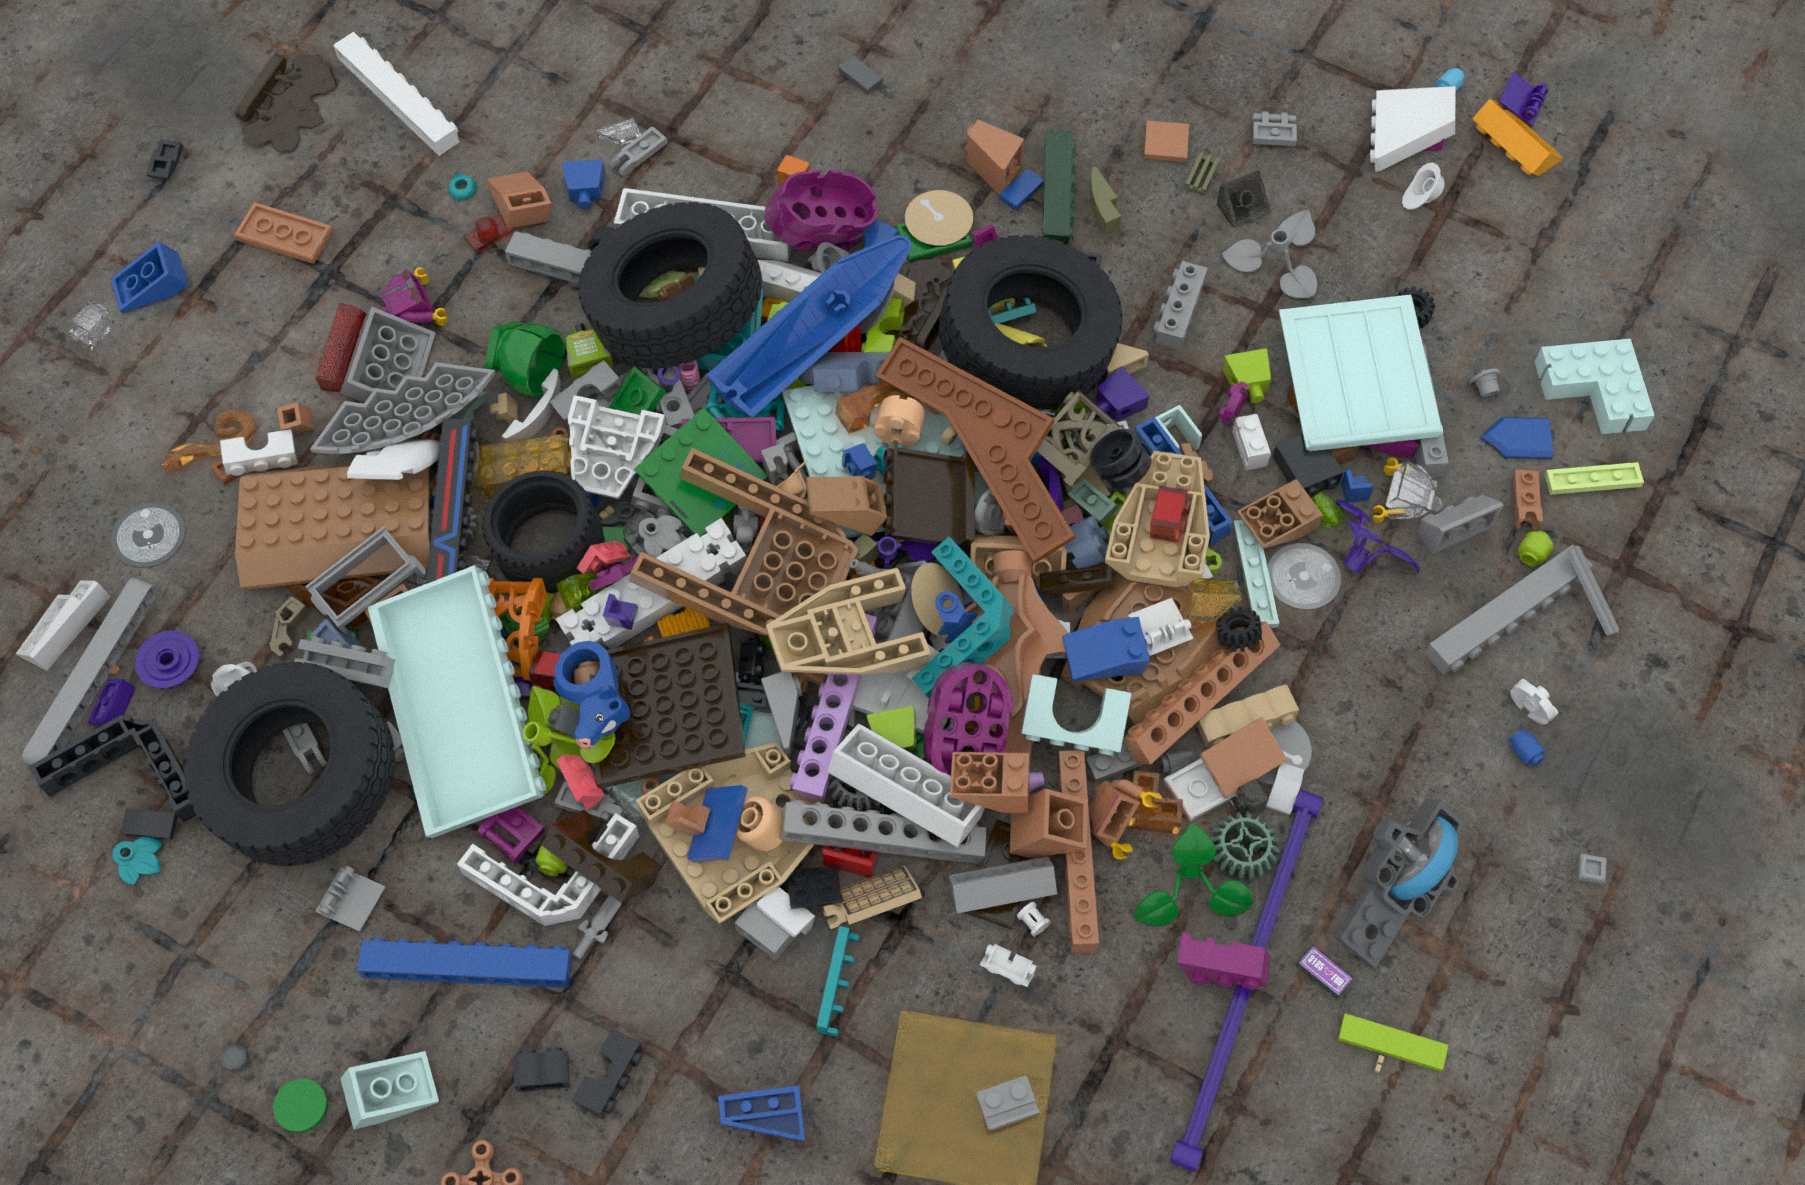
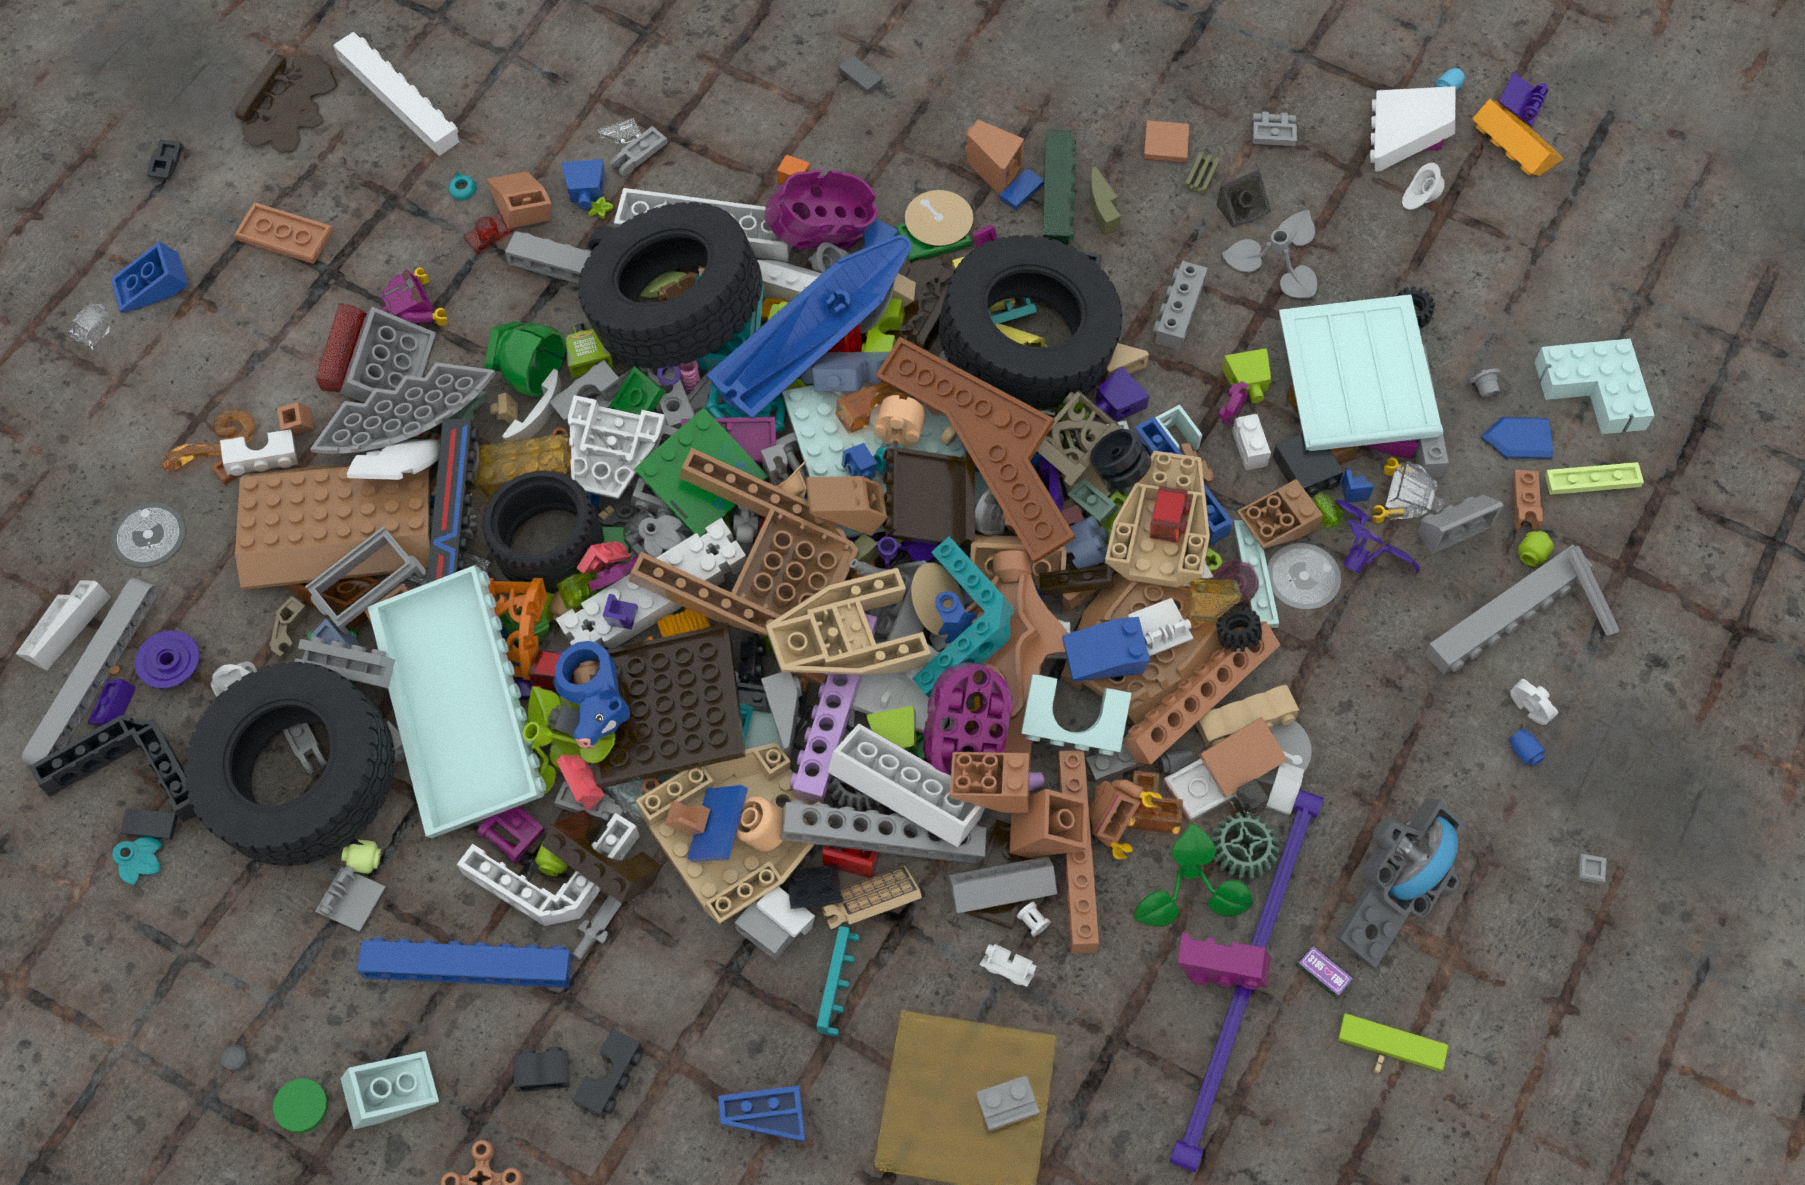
(362, 855): none -> yellowish green head
(600, 207): none -> lime plant
(1245, 576): none -> clear pink tile

